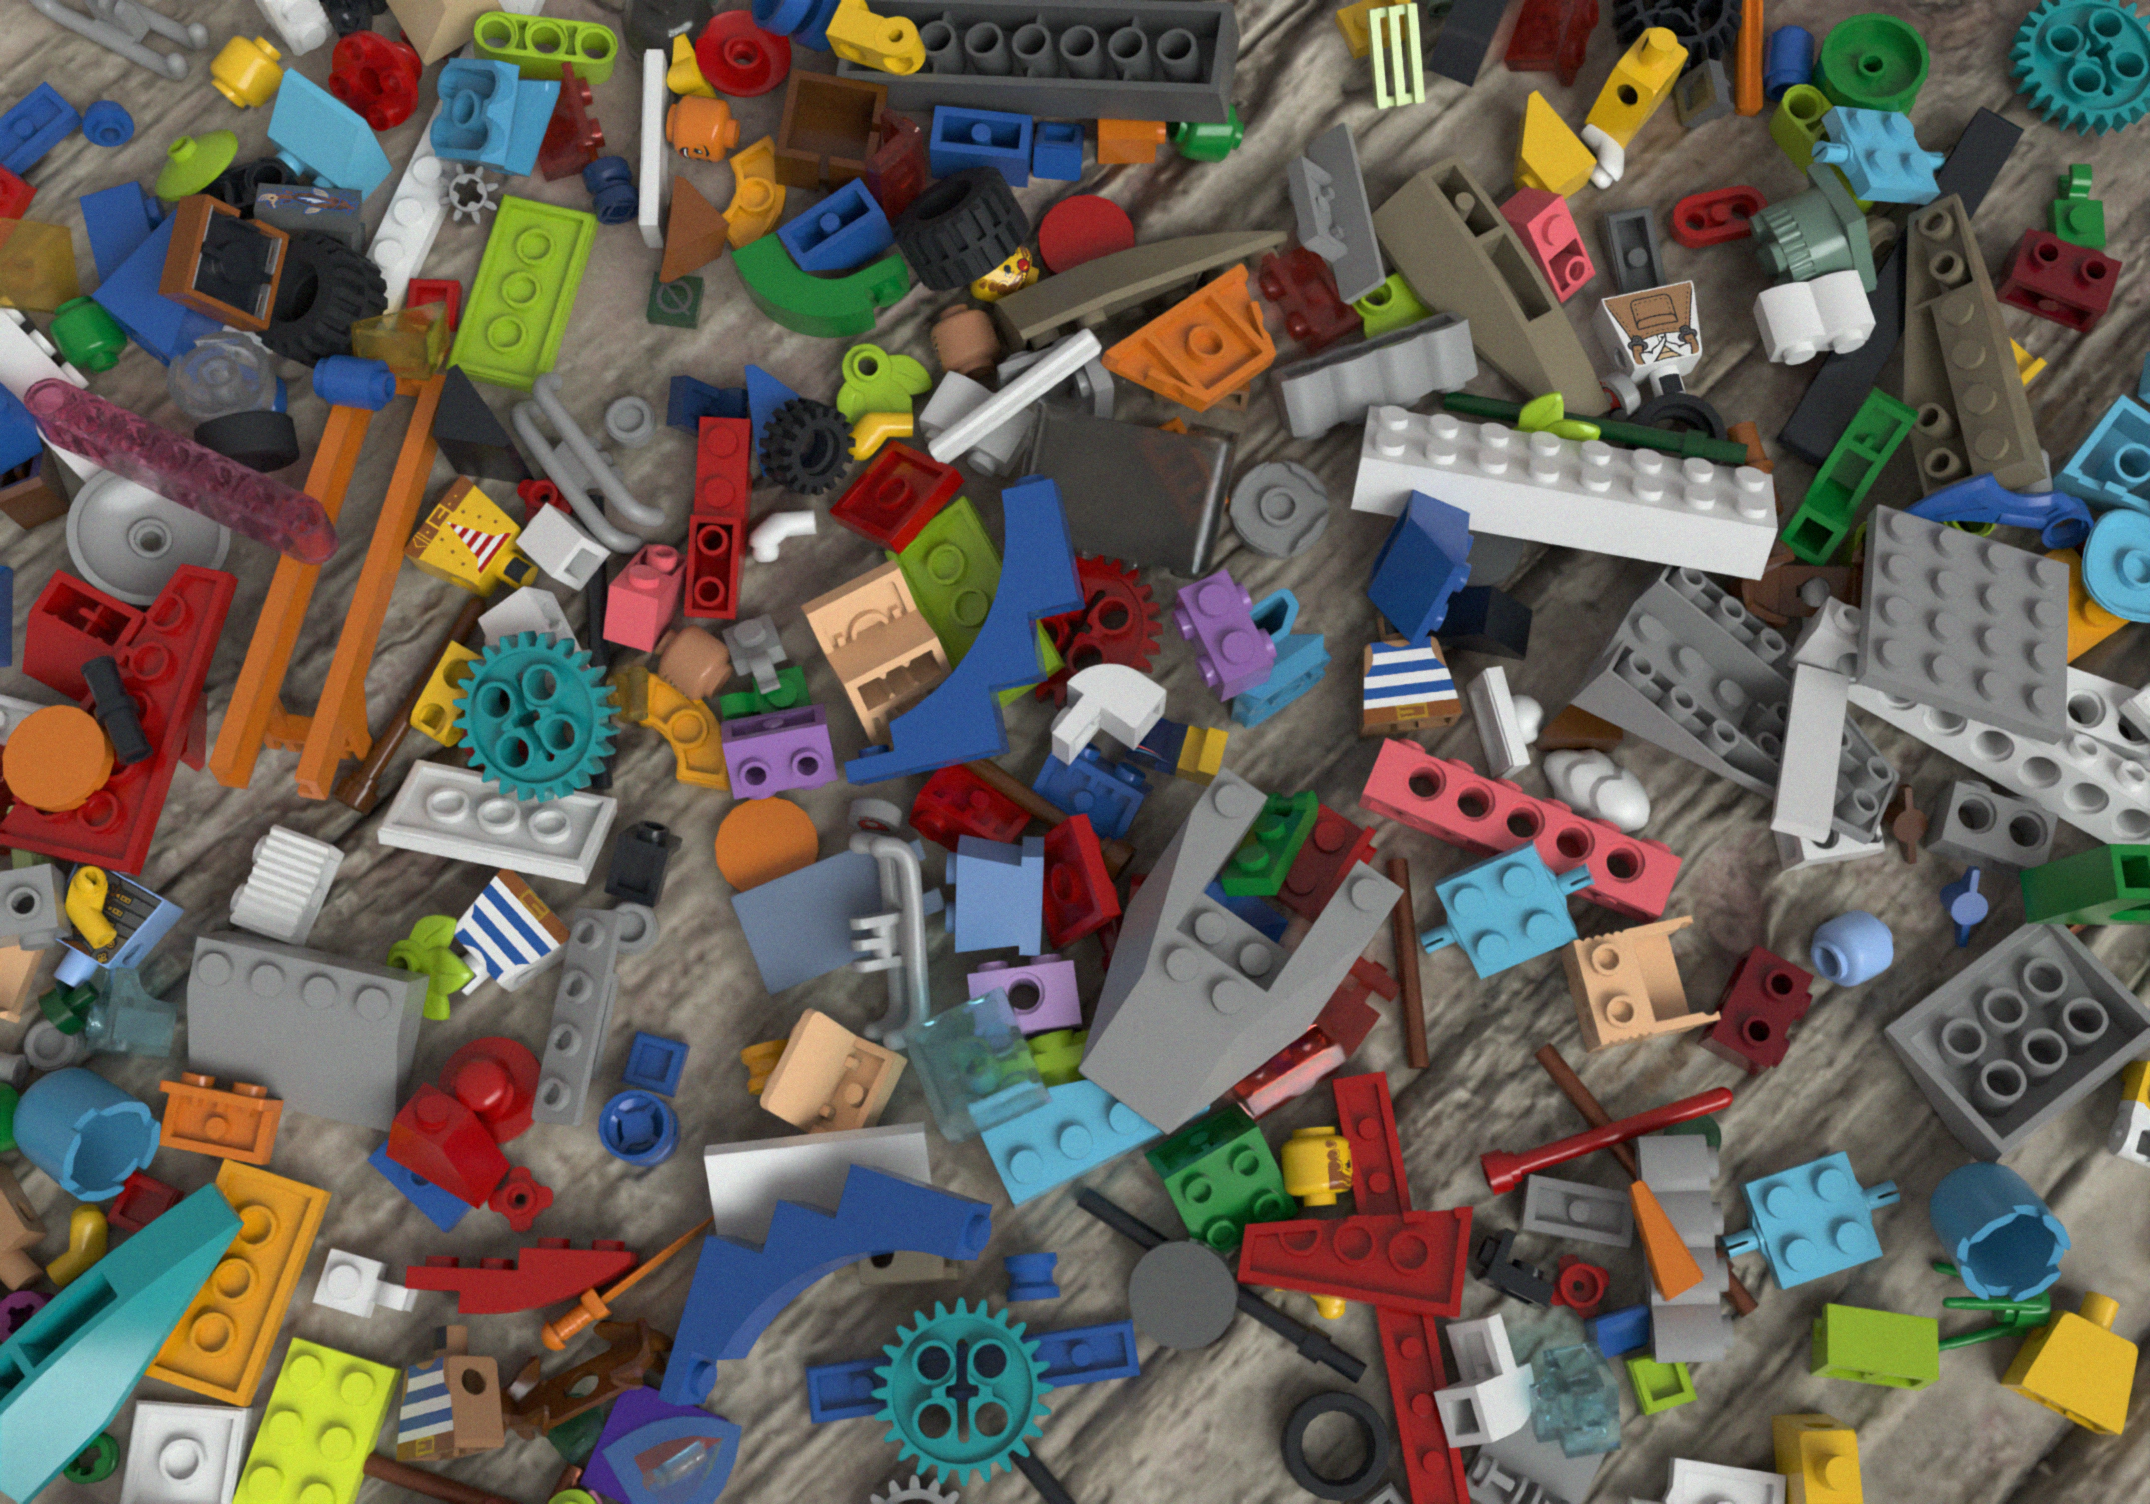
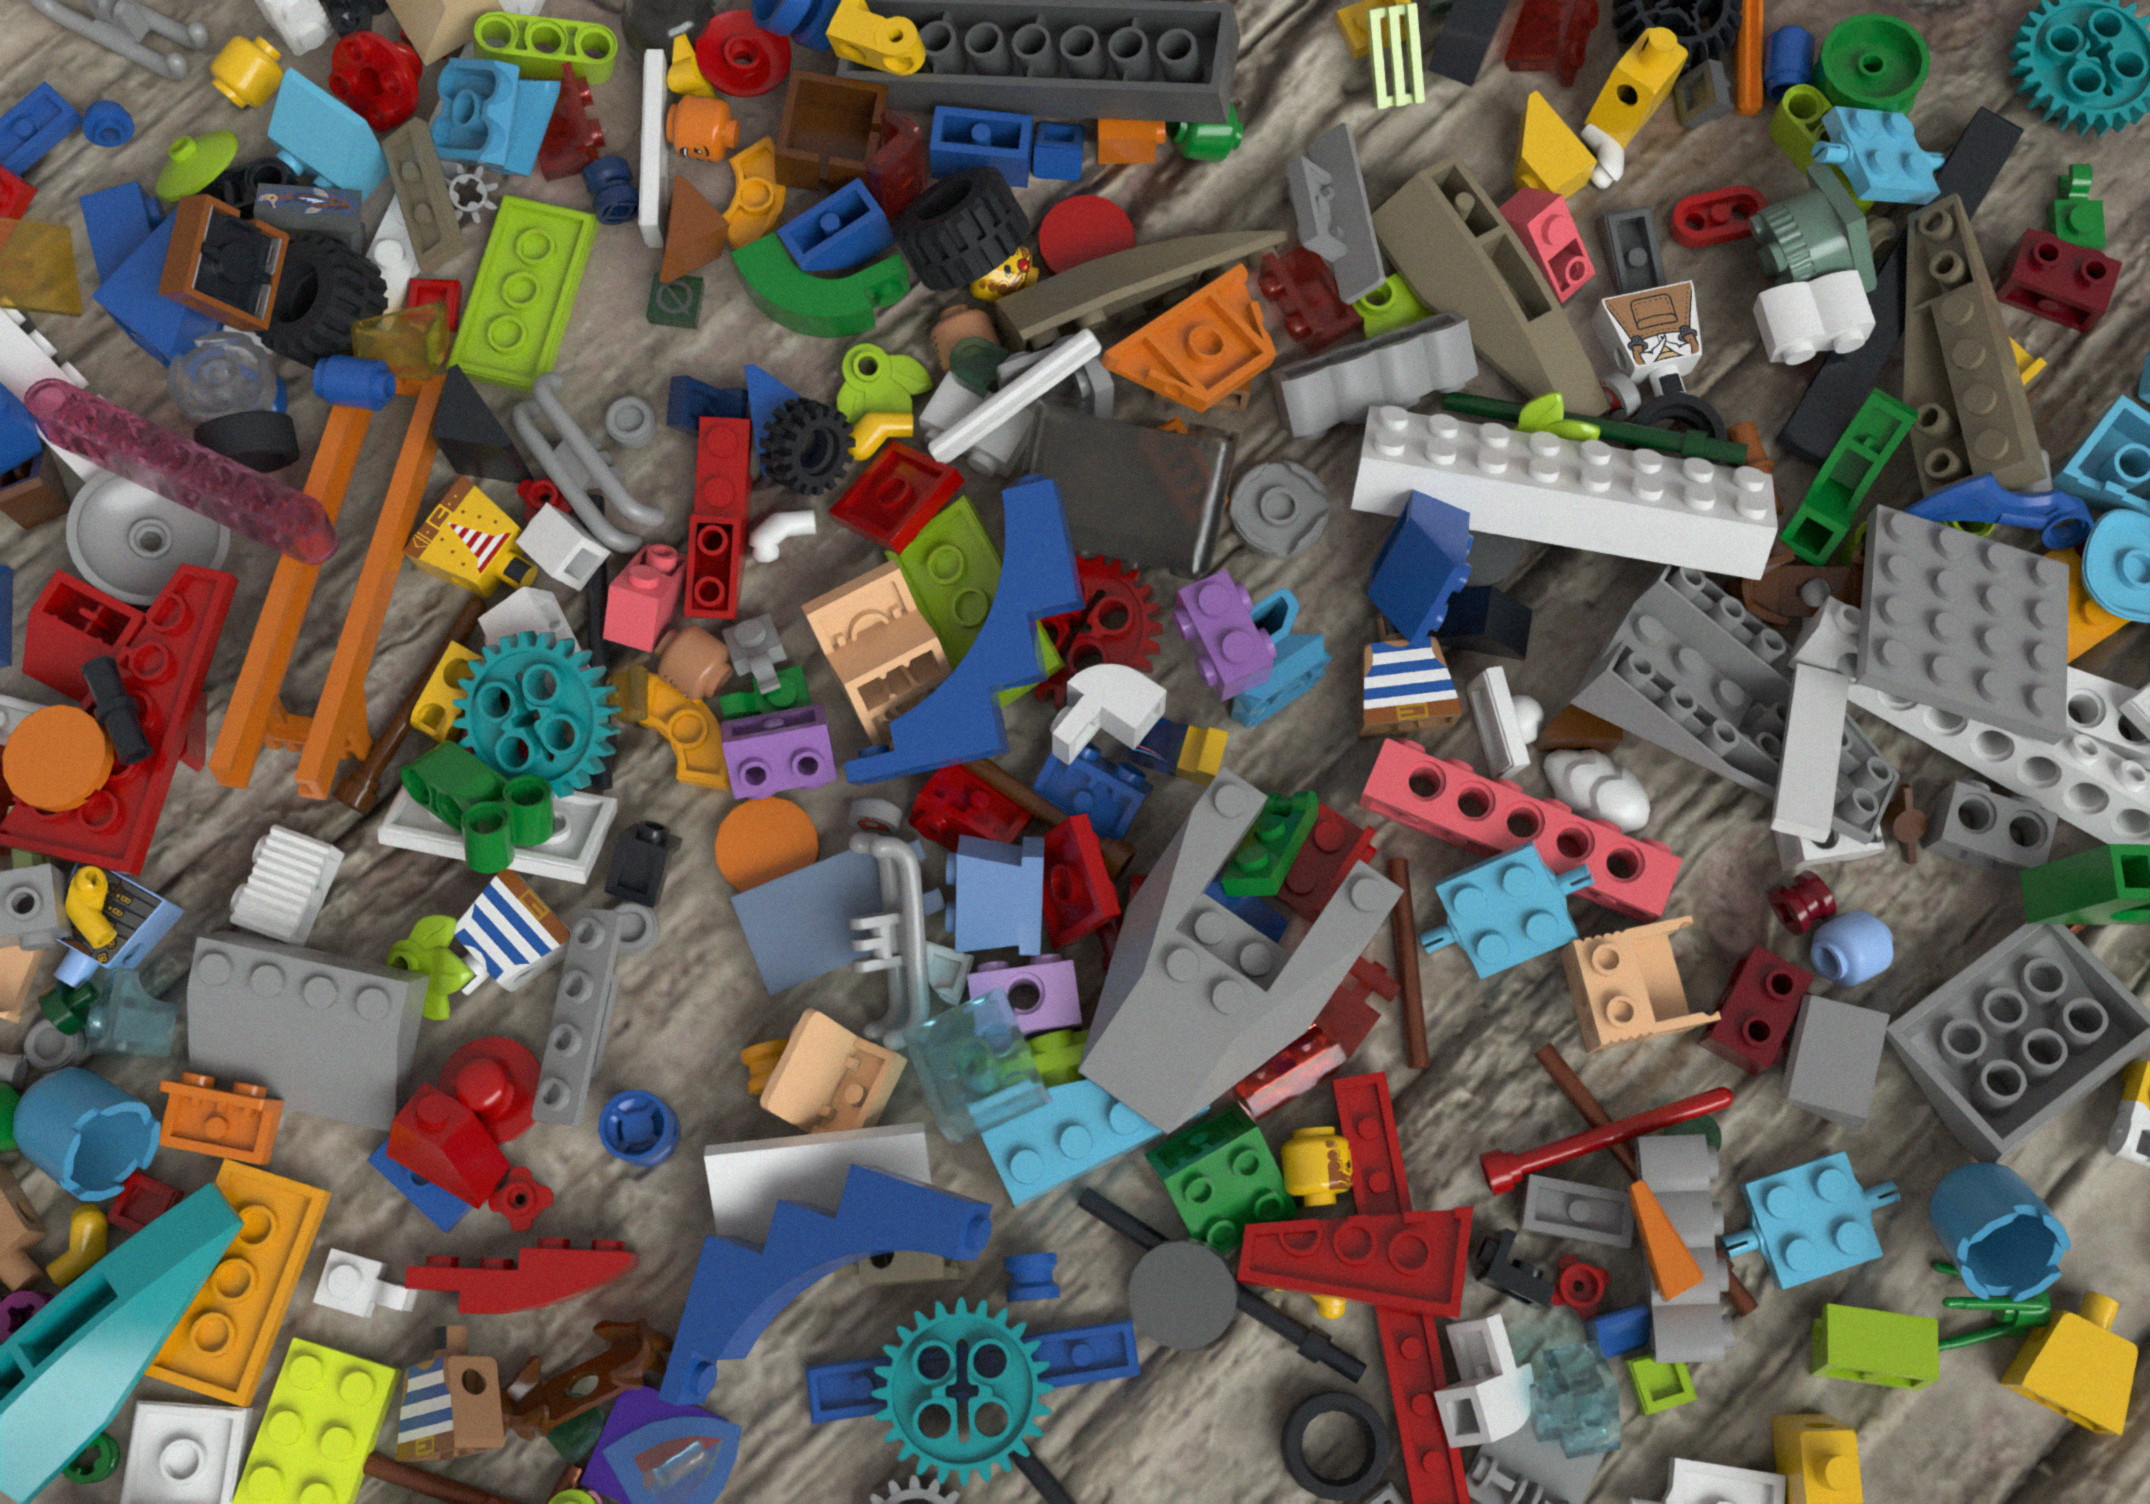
(87, 335): green head -> none
(423, 194): none -> dark tan tile
(481, 804): none -> green piece
(595, 1305): orange sword -> none
(655, 1064): blue tile -> none
(948, 972): none -> white tile
(975, 363): none -> clear green tile
(1802, 902): none -> dark red wheel
(1834, 1060): none -> light grey slope
(1964, 904): blue piece -> none

